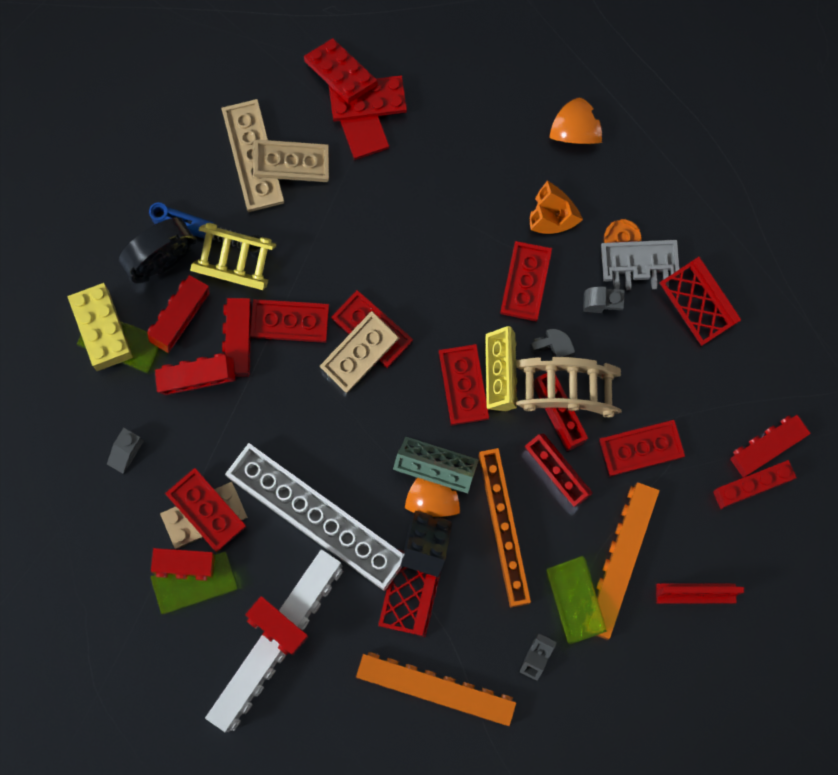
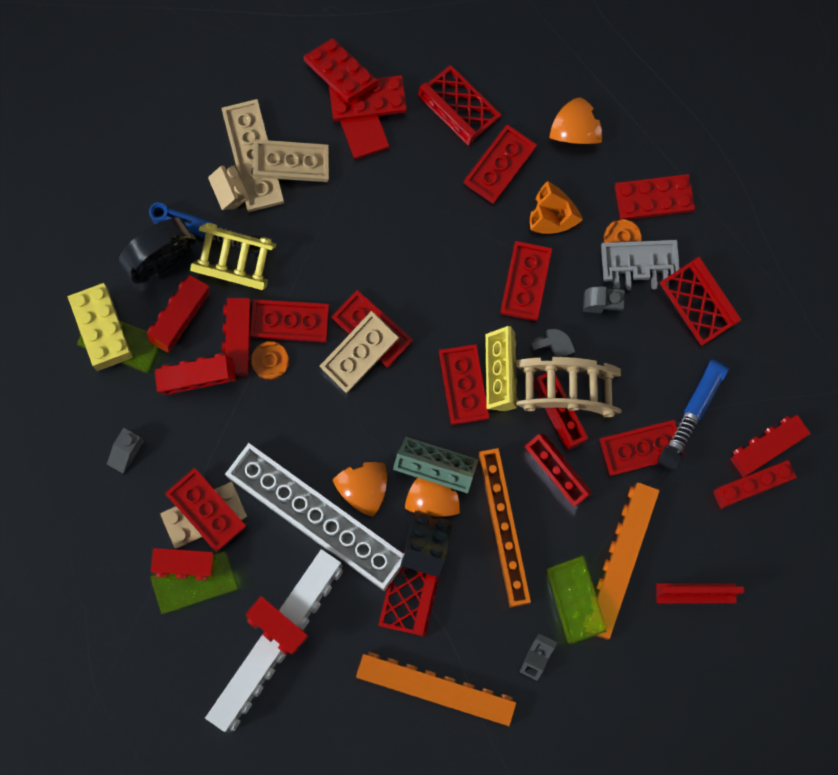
(228, 187): none -> tan brick
(270, 360): none -> orange tile
(363, 487): none -> orange brick
(447, 112): none -> red fence
(500, 164): none -> red plate
(654, 197): none -> red plate
(693, 413): none -> piece

